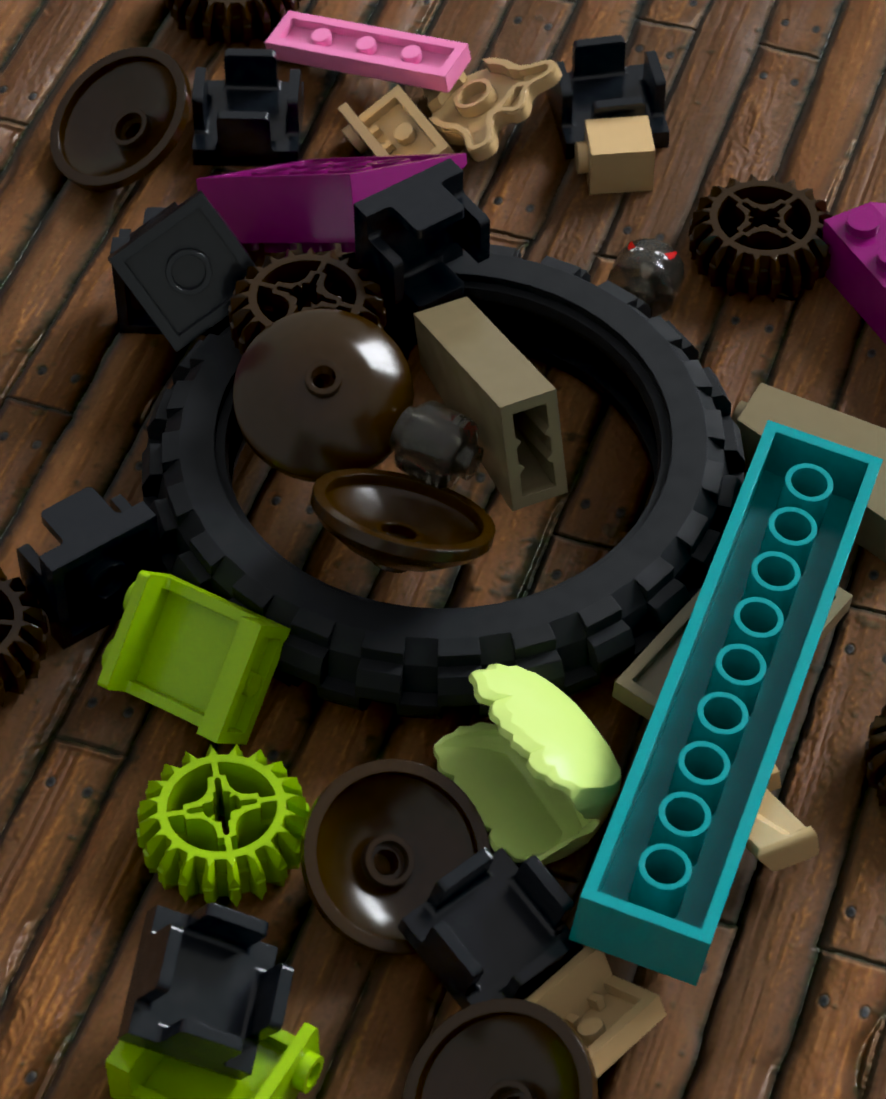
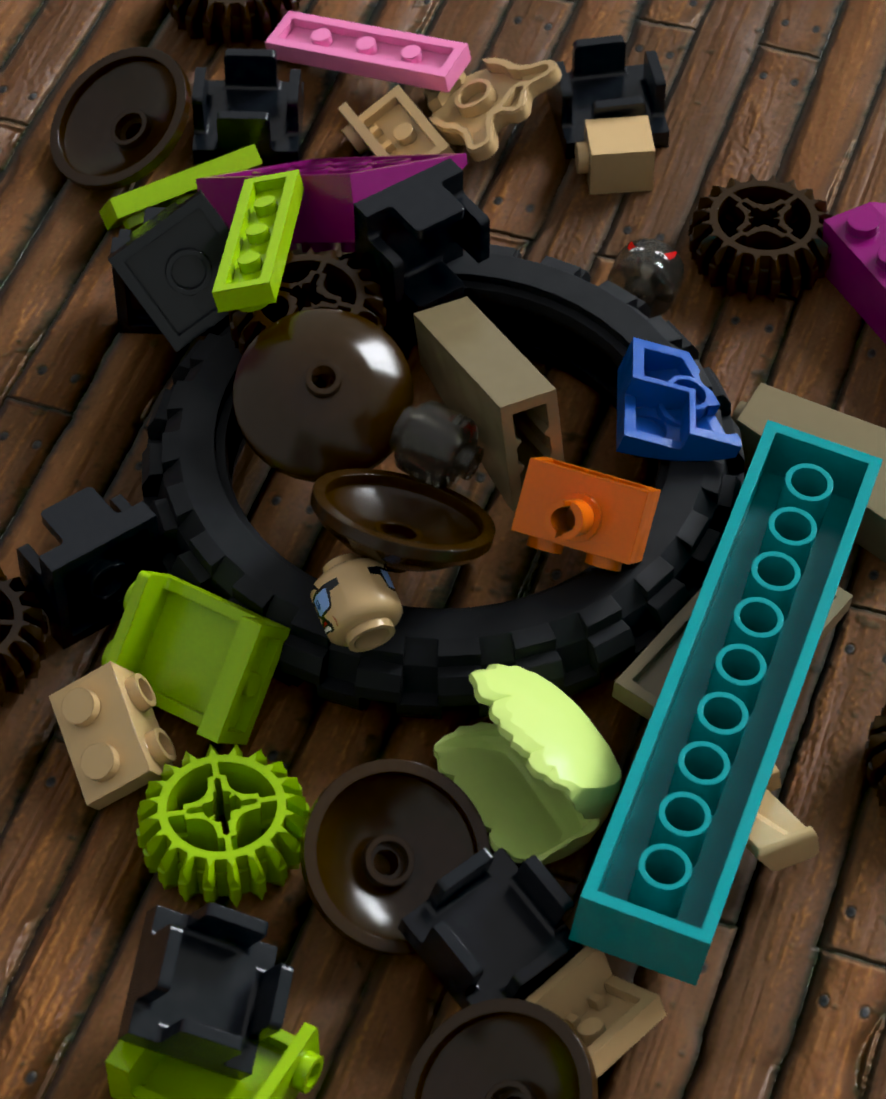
(112, 733): none -> tan bracket
(130, 207): none -> lime plate
(258, 242): none -> lime plate
(356, 603): none -> tan head
(585, 512): none -> orange brick
(667, 408): none -> blue slope

